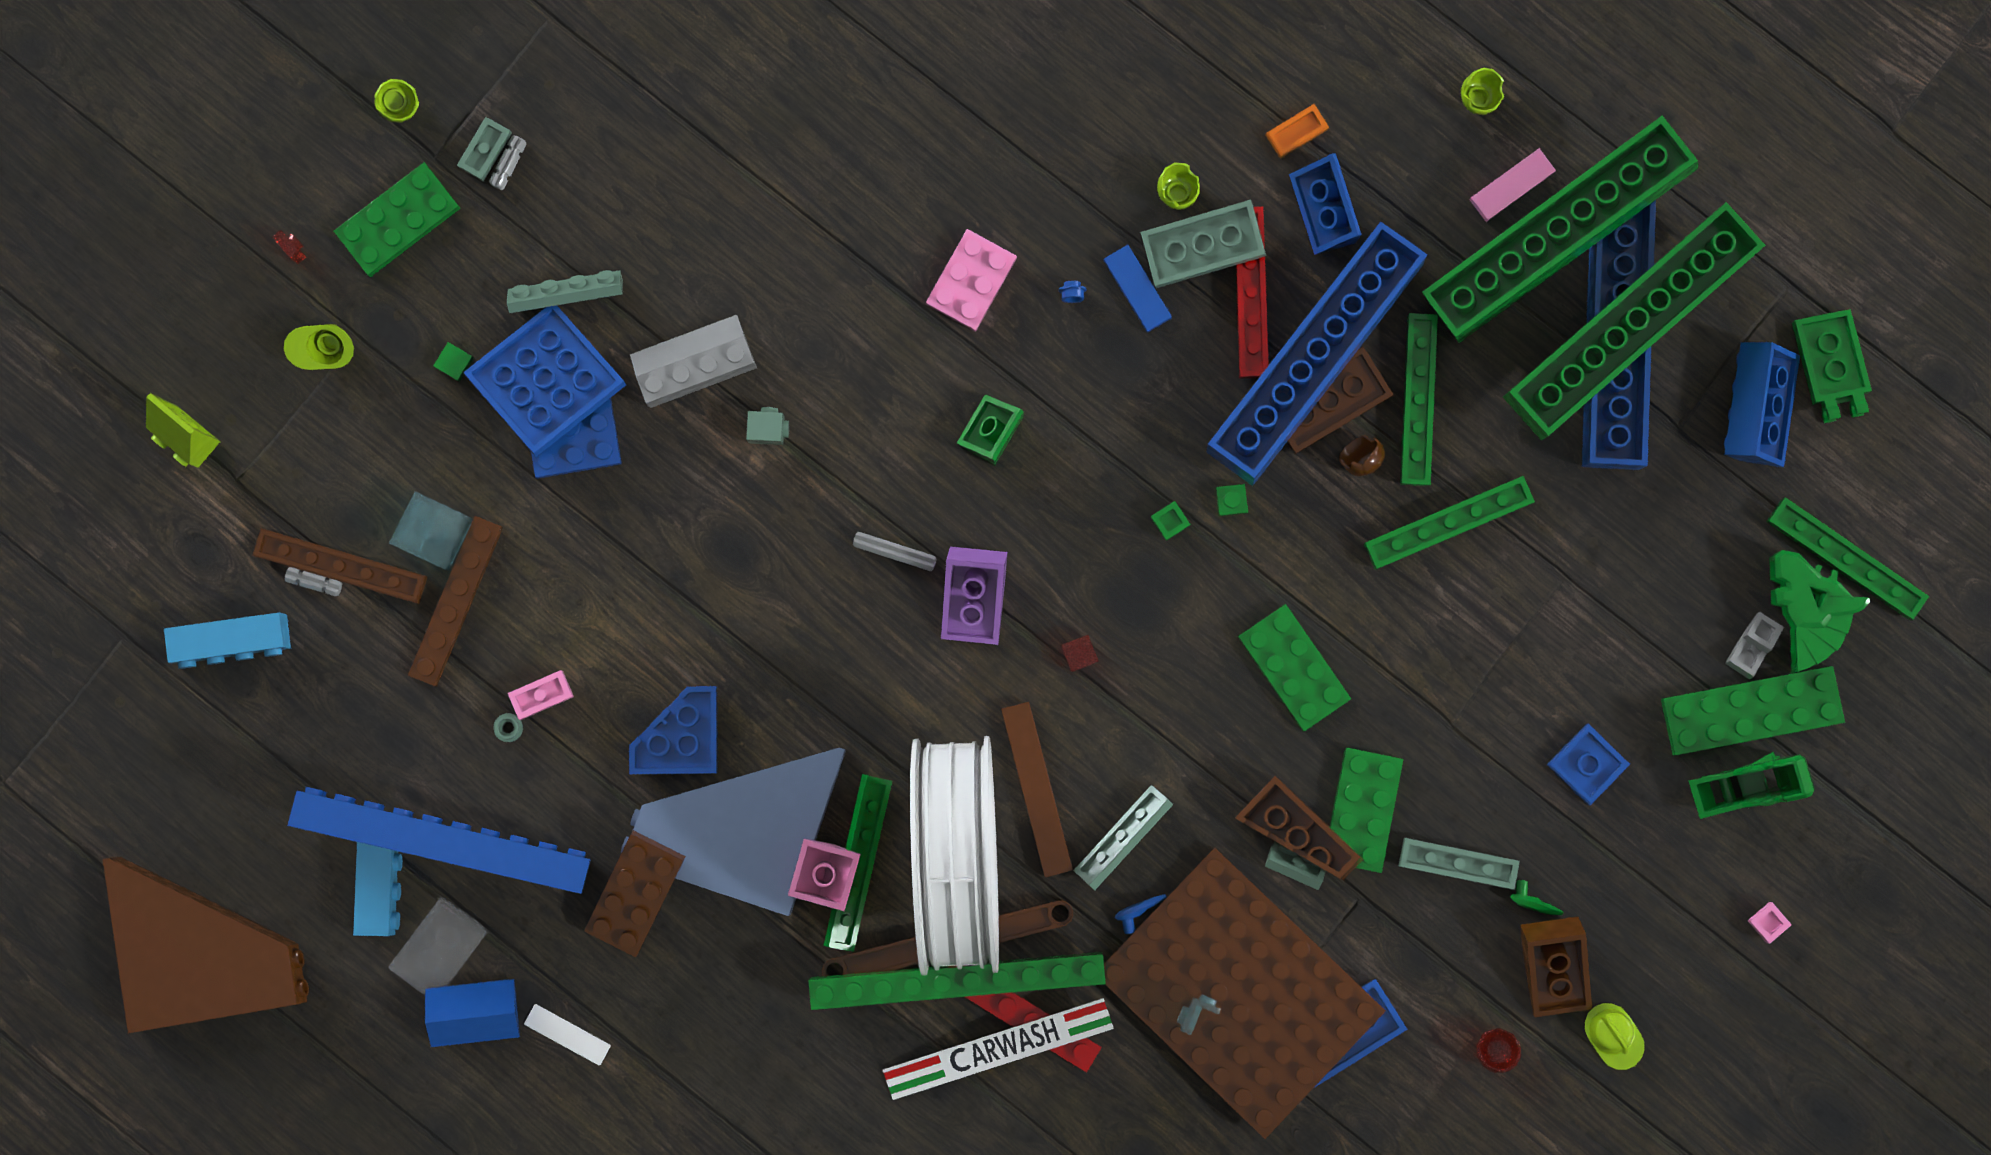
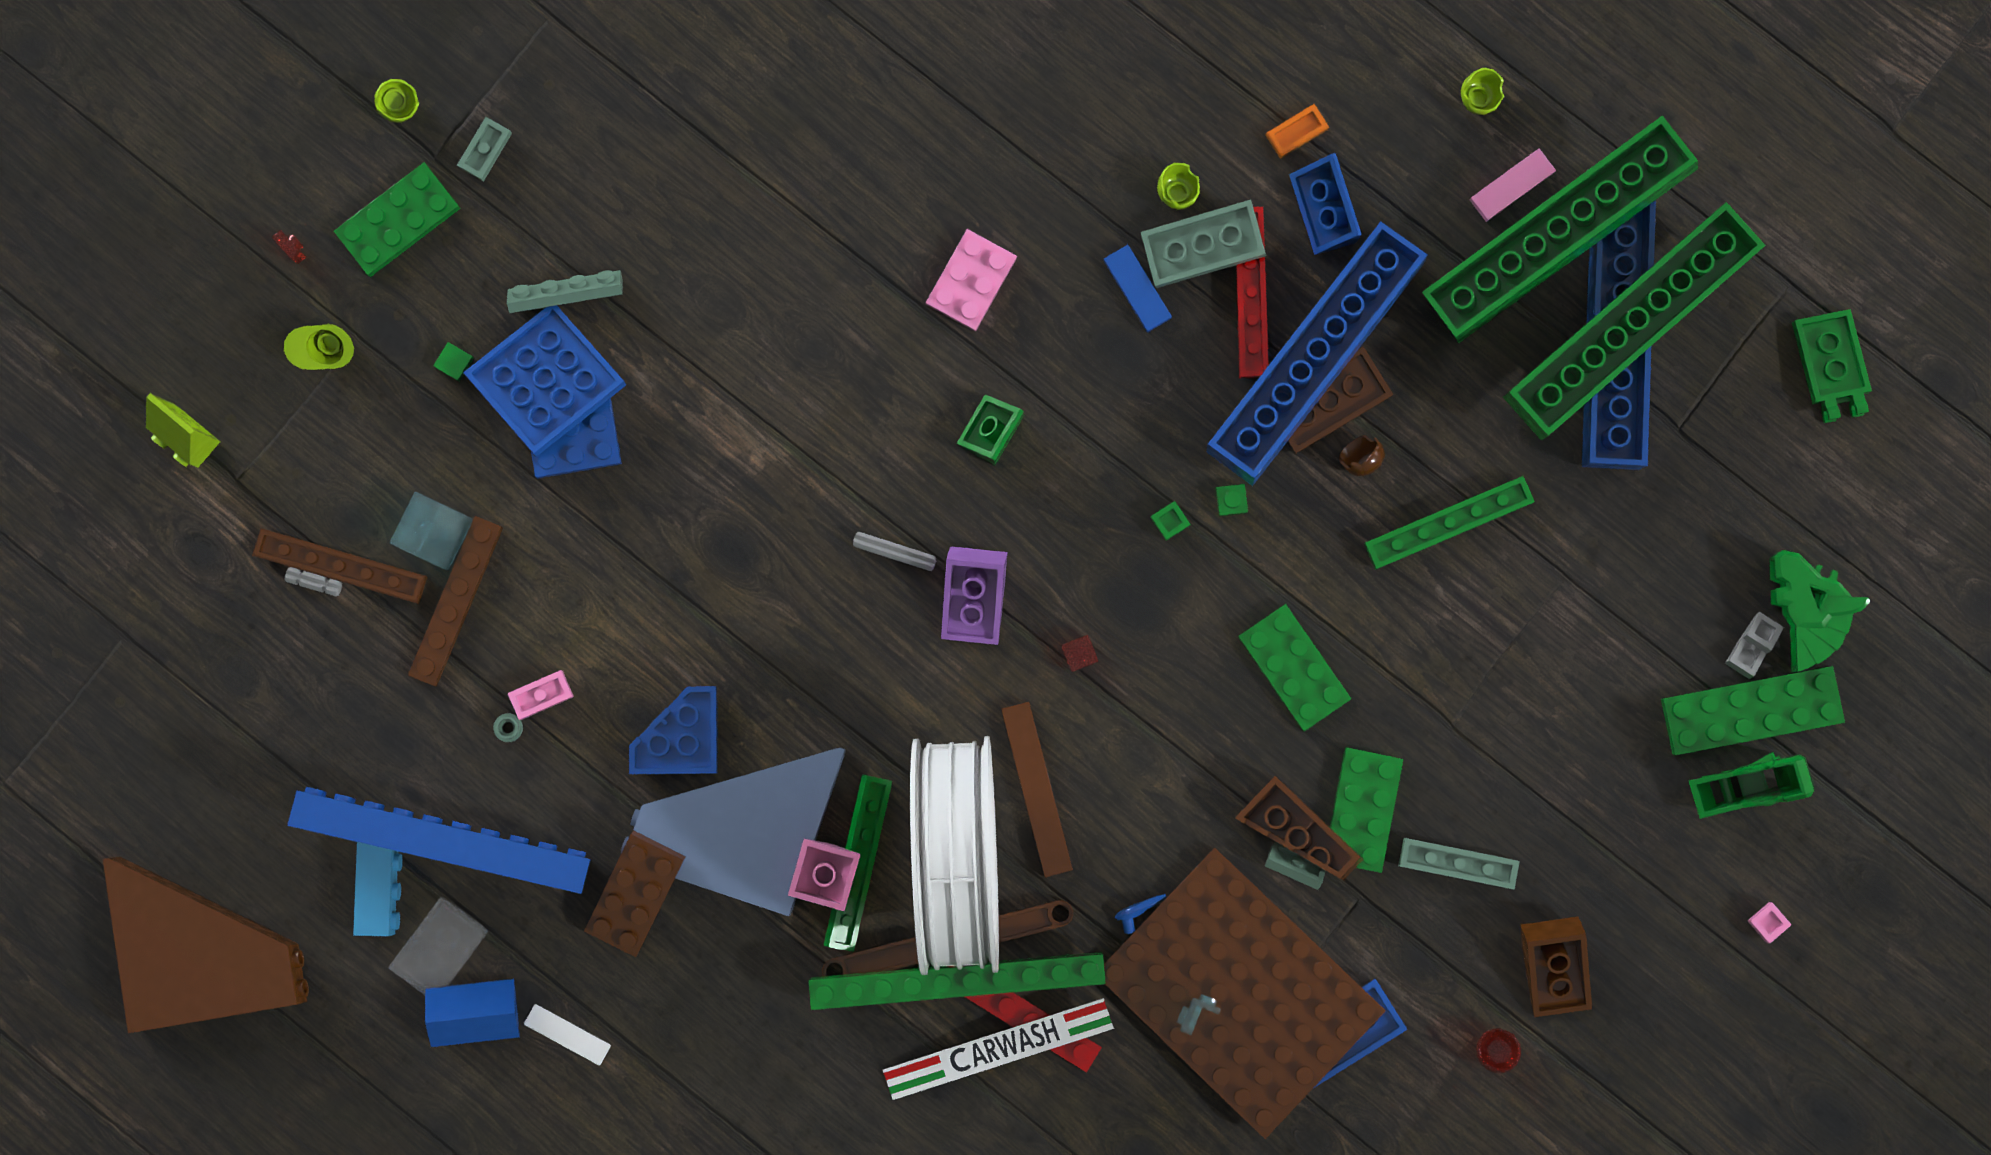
(227, 639): dark azure brick -> none
(507, 162): light grey axle -> none
(692, 361): light grey slope -> none
(767, 427): sand green brick -> none
(1072, 292): blue plate -> none
(1123, 837): sand green plate -> none
(1418, 399): green plate -> none
(1532, 903): green bar -> none
(1588, 764): blue tile -> none
(1614, 1036): lime piece -> none
(1762, 403): blue slope -> none
(1847, 559): green plate -> none

